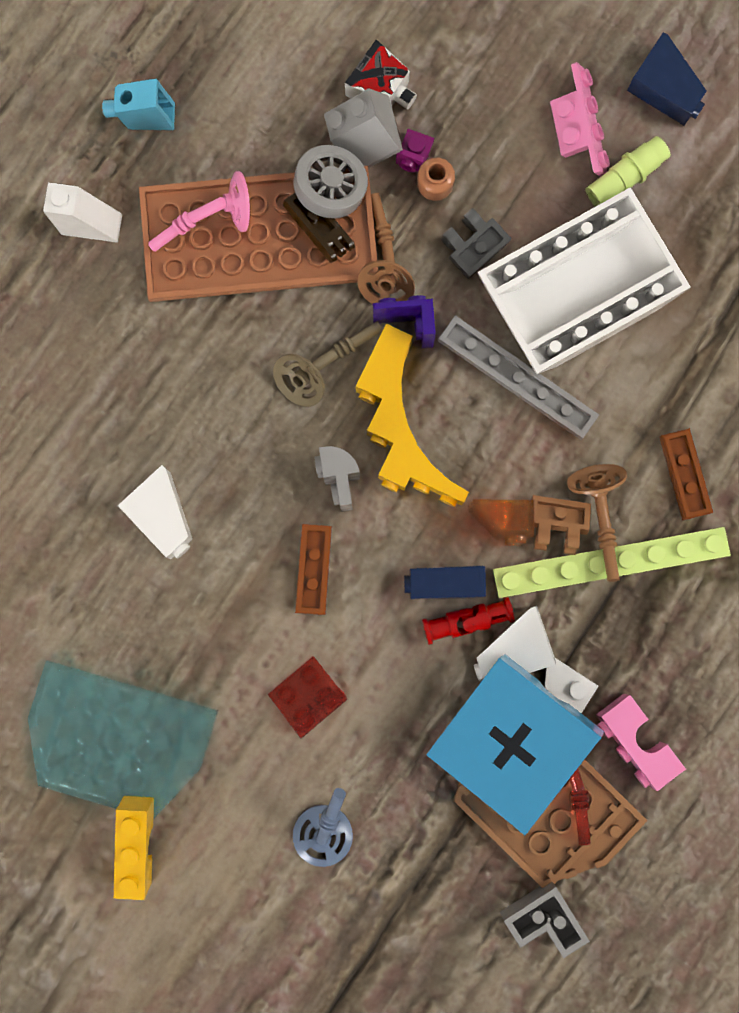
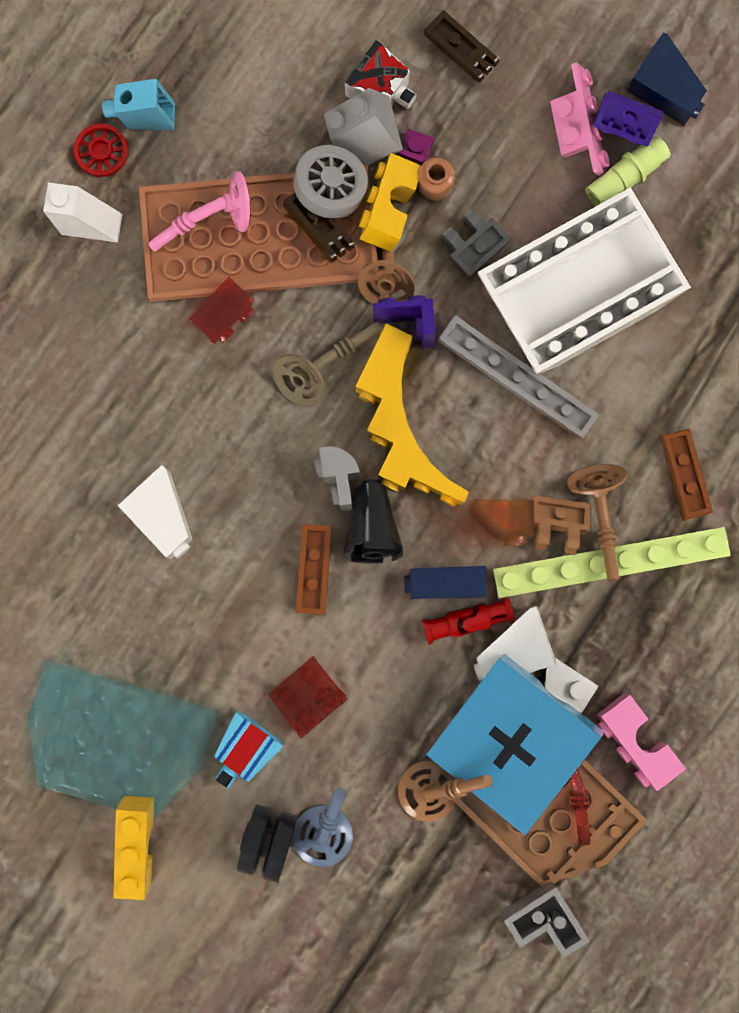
(101, 150): none -> red wheel
(222, 310): none -> clear red bracket
(245, 749): none -> torso
(267, 843): none -> black wheel
(372, 526): none -> black cone
(382, 222): none -> yellow arch
(434, 790): none -> medium nougat dish
(461, 46): none -> dark brown hinge
(627, 118): none -> dark purple bracket

